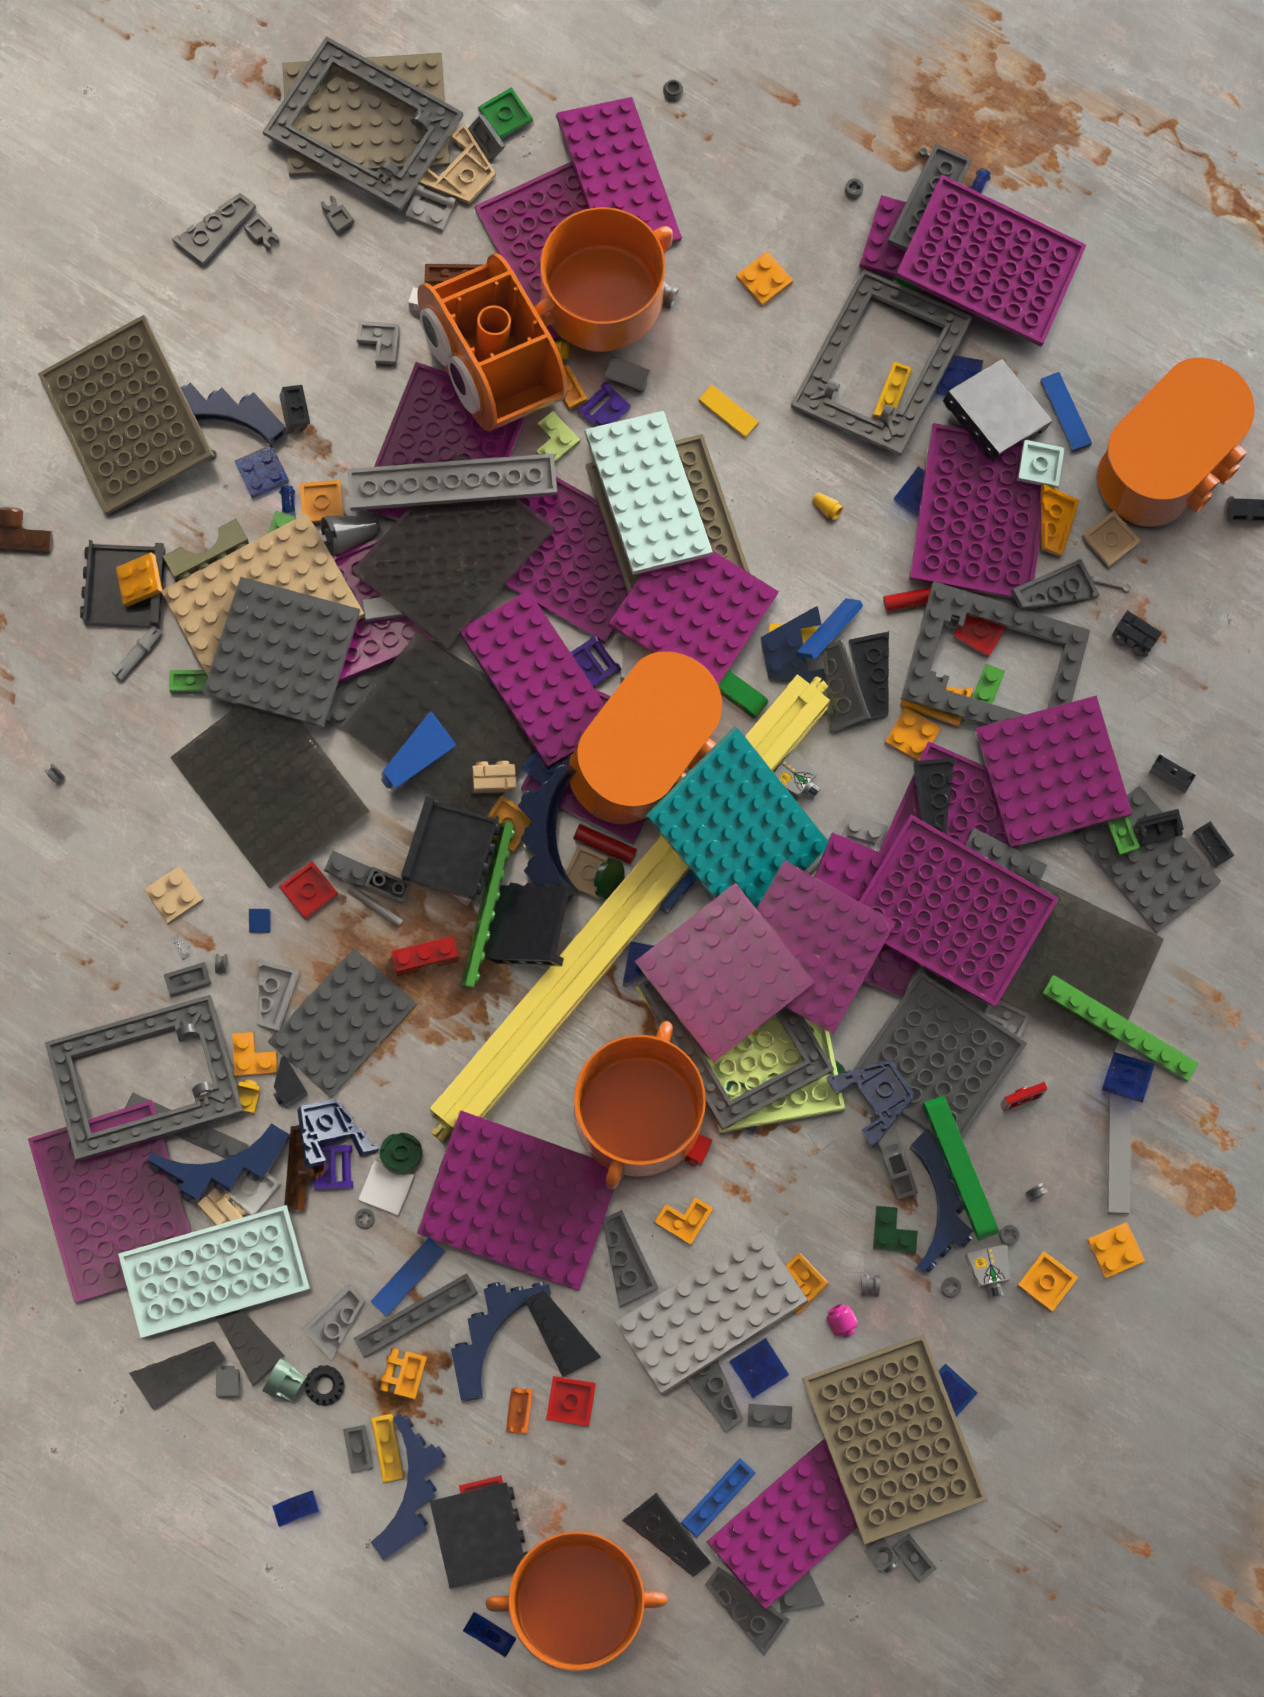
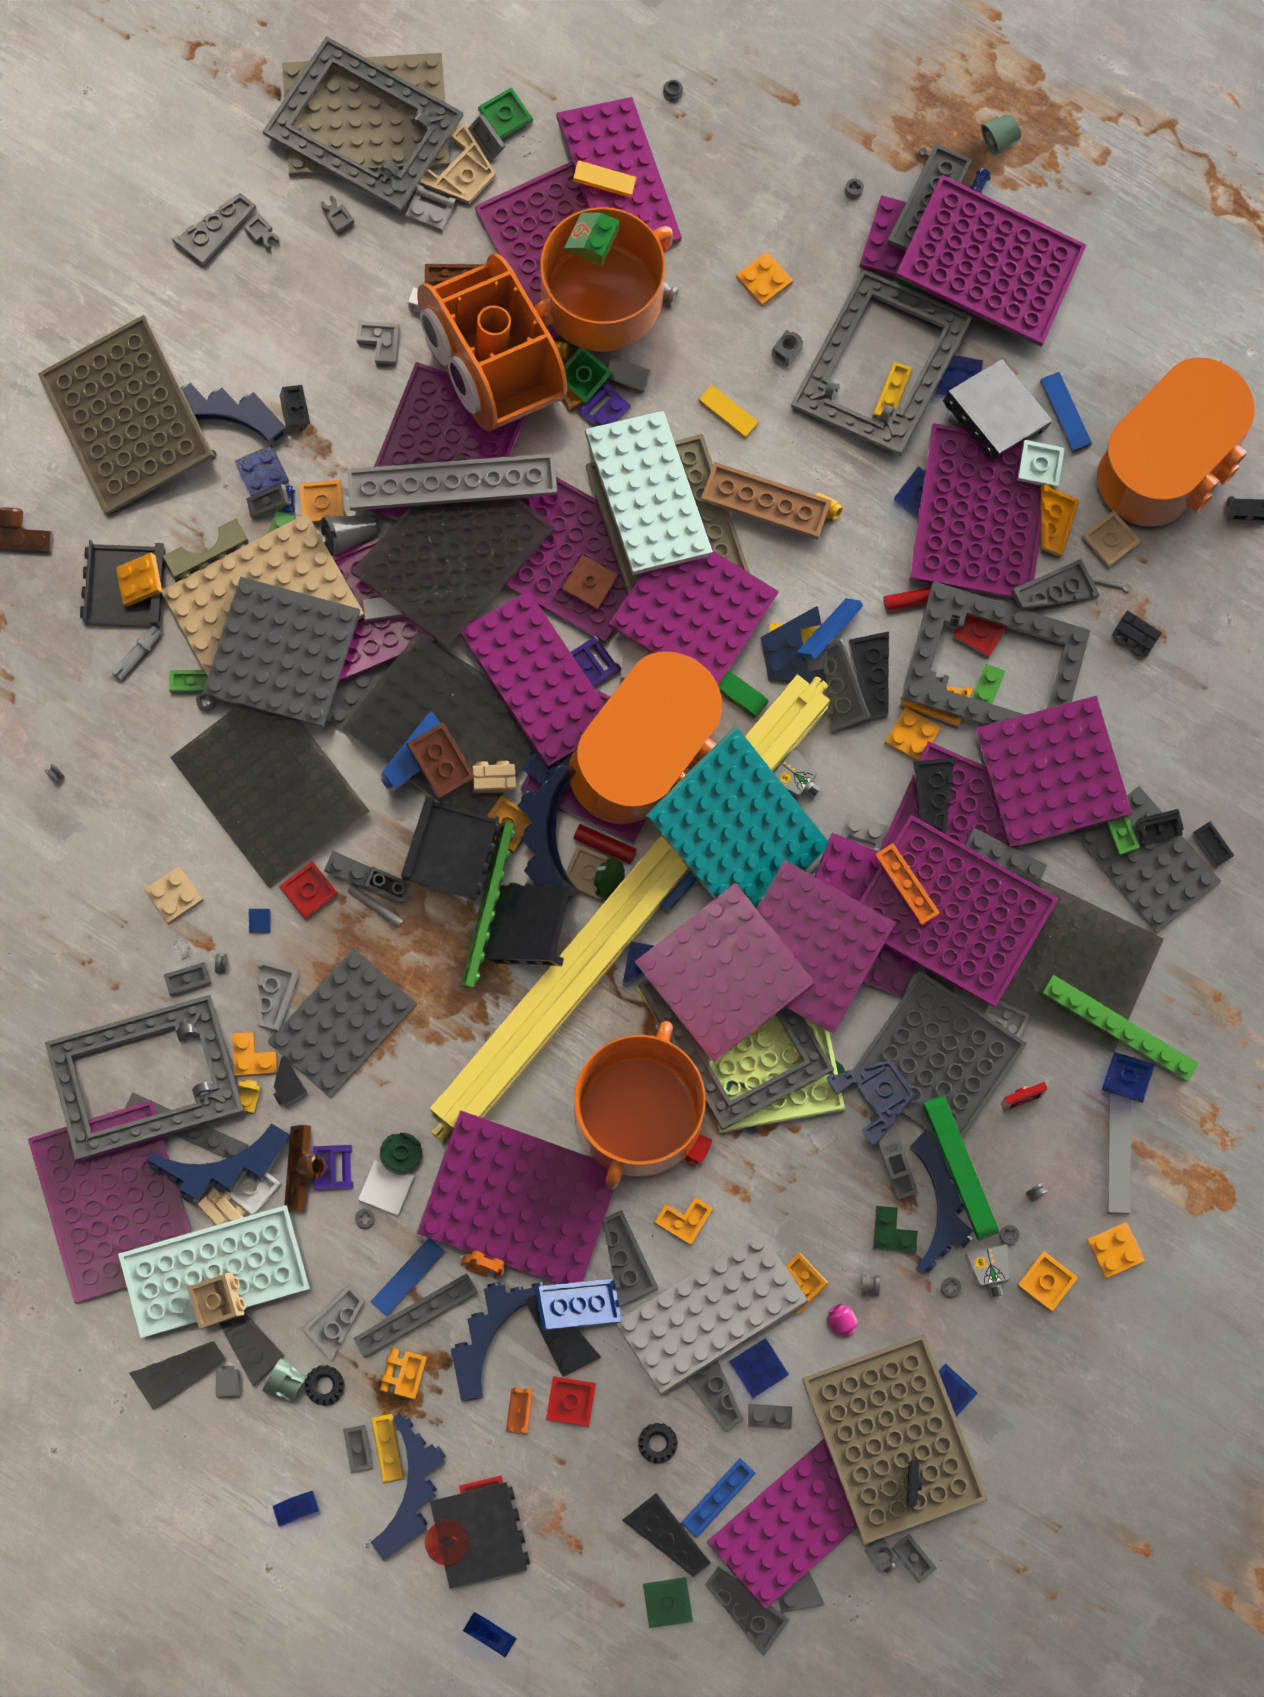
(200, 705): none -> dark grey bush
(216, 1300): none -> tan plate
(268, 501): none -> dark grey plate
(327, 1123): wing -> none
(412, 958): red arch -> none
(439, 1532): none -> clear red plate
(440, 760): none -> copper plate
(483, 1266): none -> orange plate
(560, 435): yellowish green plate -> none
(576, 1601): orange piece -> none
(578, 1304): none -> plate
(585, 374): none -> green slope
(590, 582): none -> copper plate
(593, 236): none -> green slope
(604, 179): none -> yellow tile
(657, 1429): none -> black tyre
(667, 1602): none -> clear green plate
(766, 500): none -> medium nougat plate
(785, 355): none -> dark grey brick
(907, 884): none -> orange plate
(914, 1483): none -> black plate
(1001, 133): none -> sand green piece
(1172, 773): black hinge -> none

